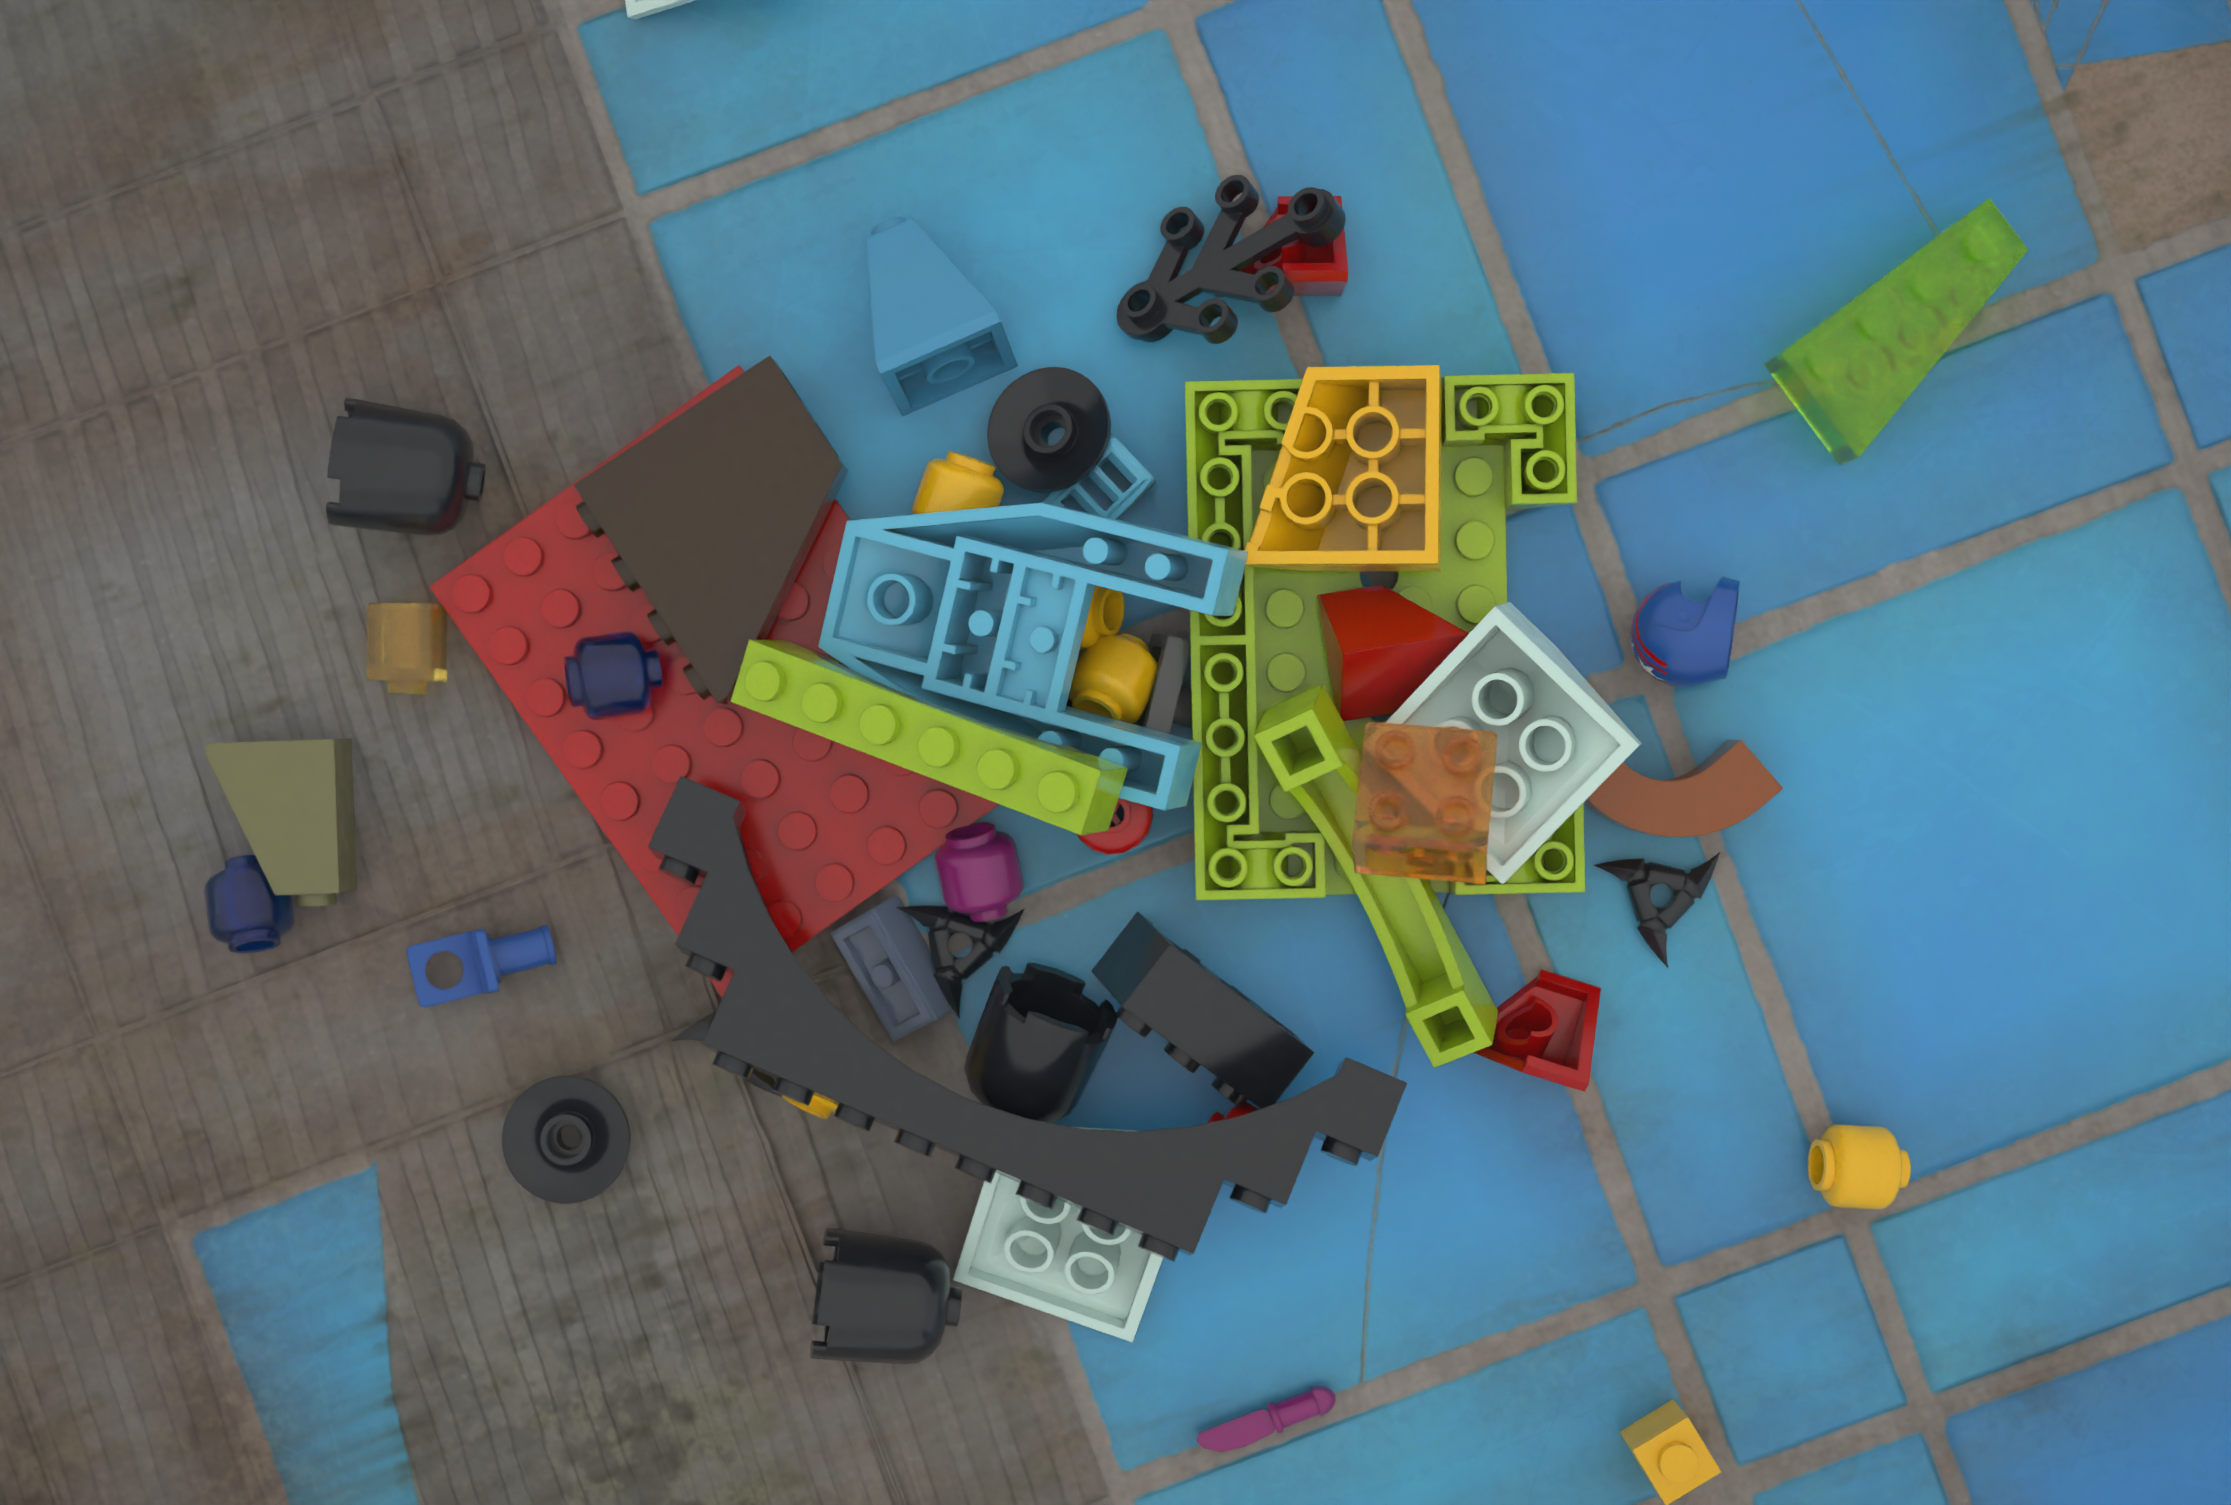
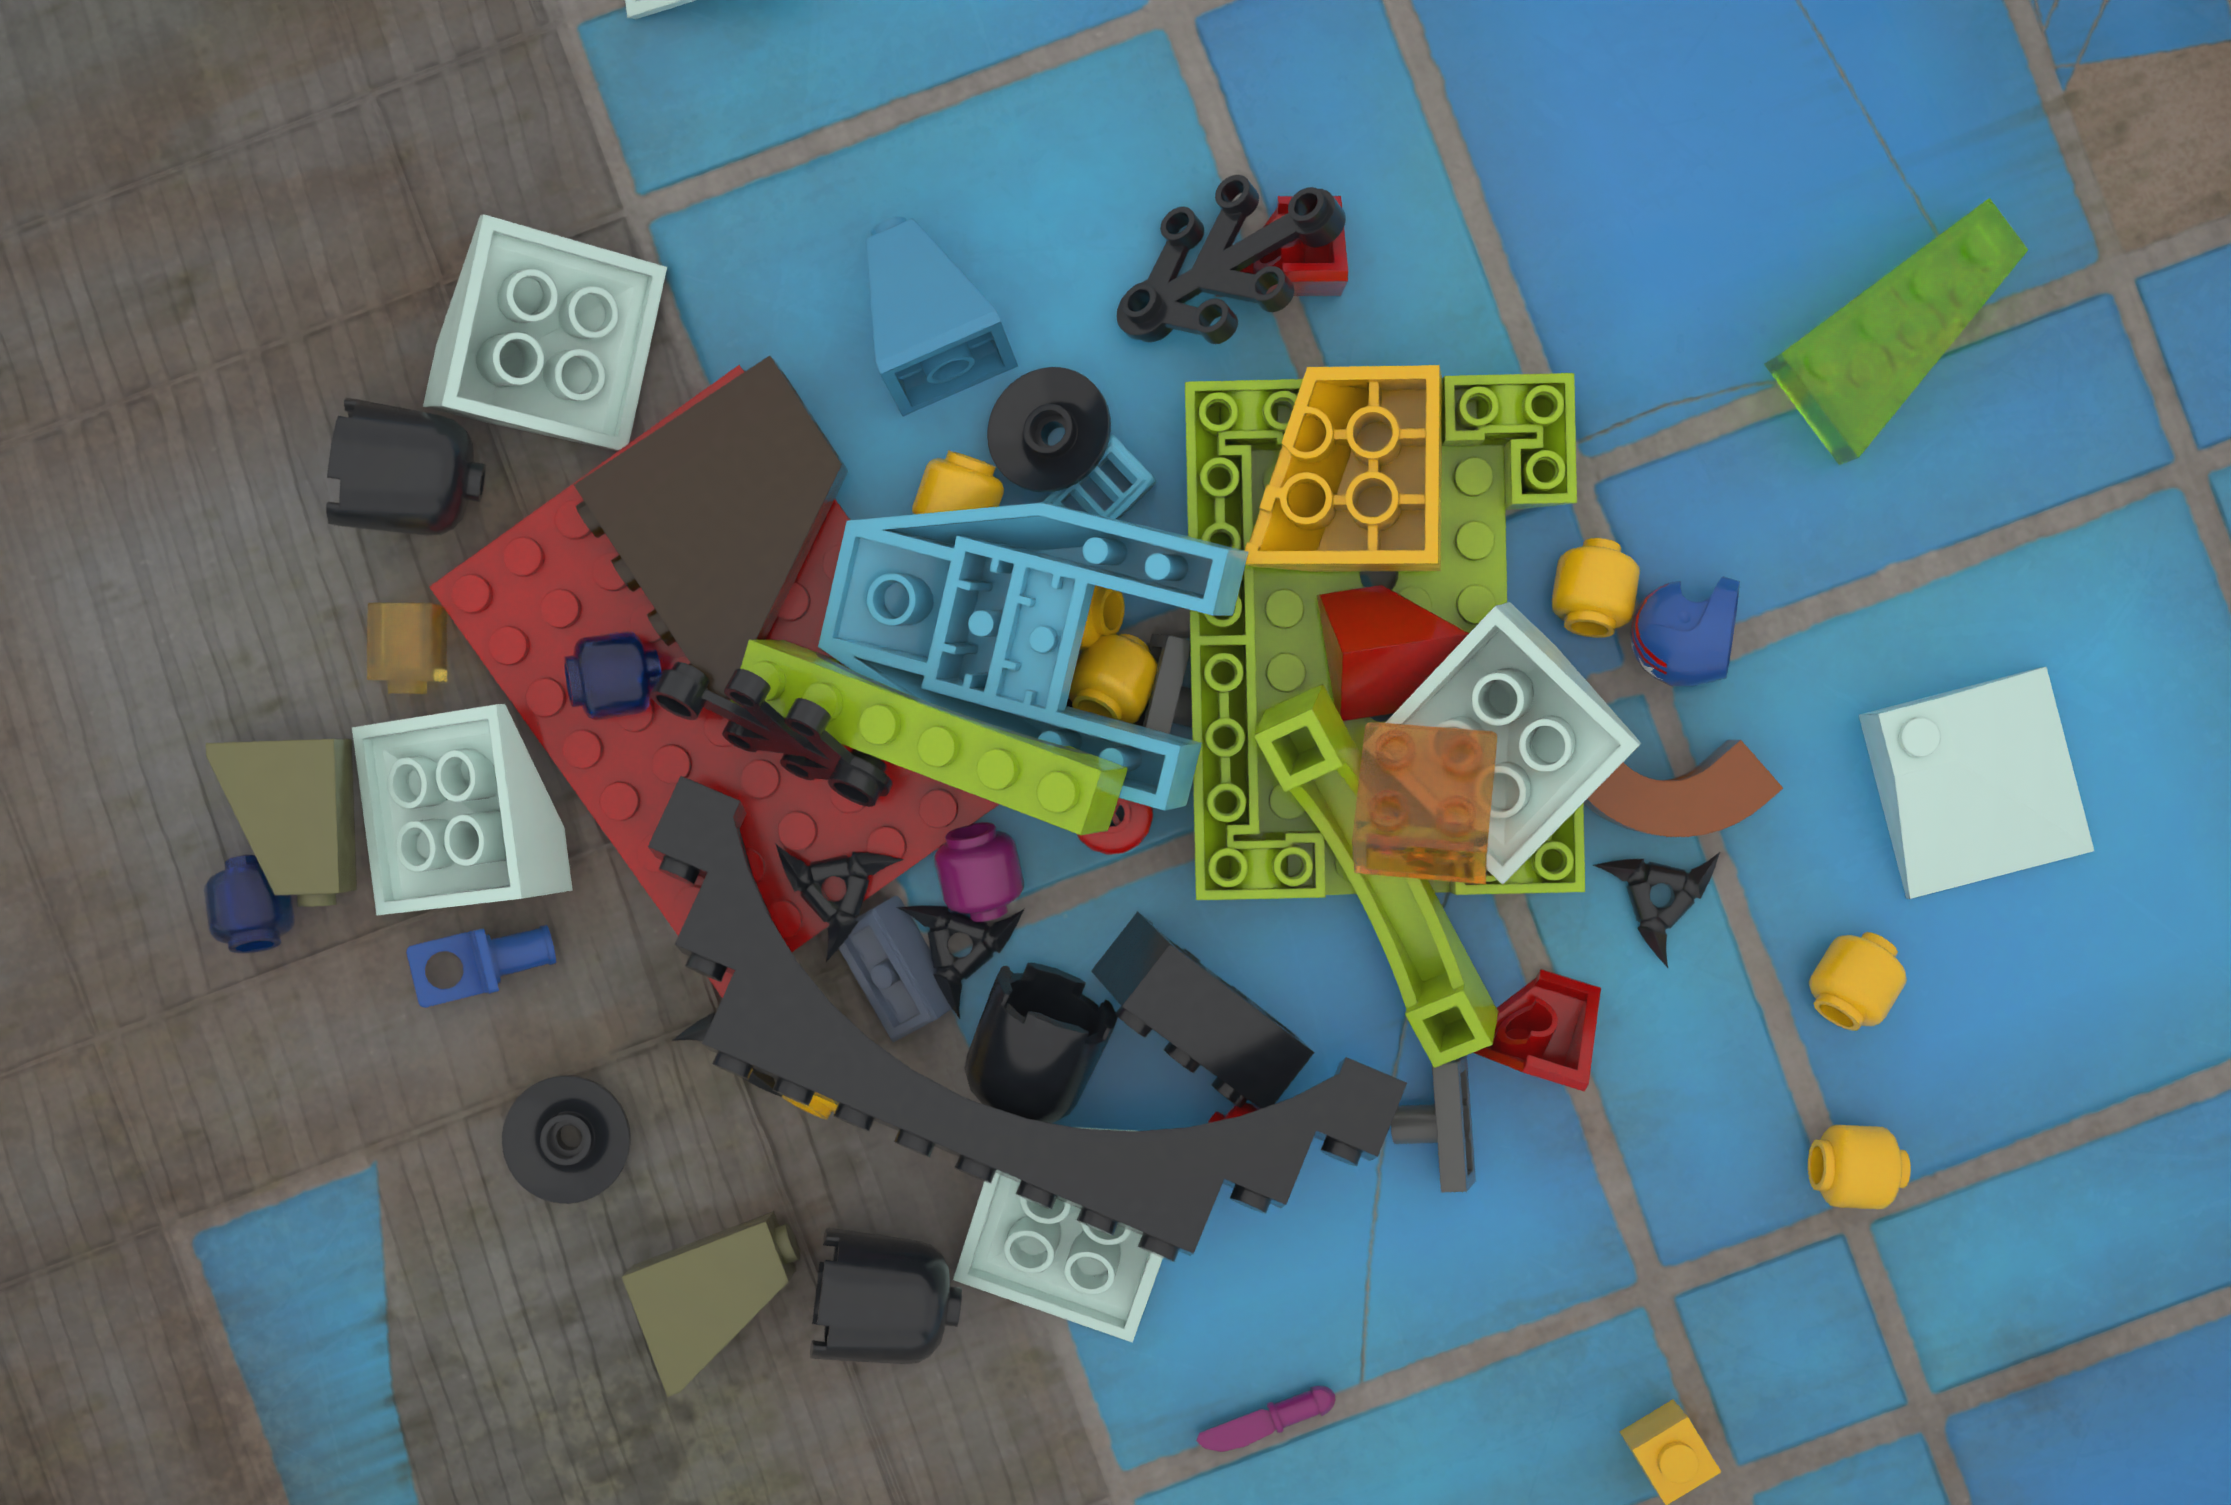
(456, 813): none -> light aqua slope
(546, 336): none -> light aqua slope
(707, 1293): none -> olive slope
(800, 736): none -> black plant
(810, 883): none -> black piece
(1443, 1123): none -> dark grey tile
(1595, 588): none -> yellow head
(1857, 981): none -> yellow head
(1976, 782): none -> light aqua slope

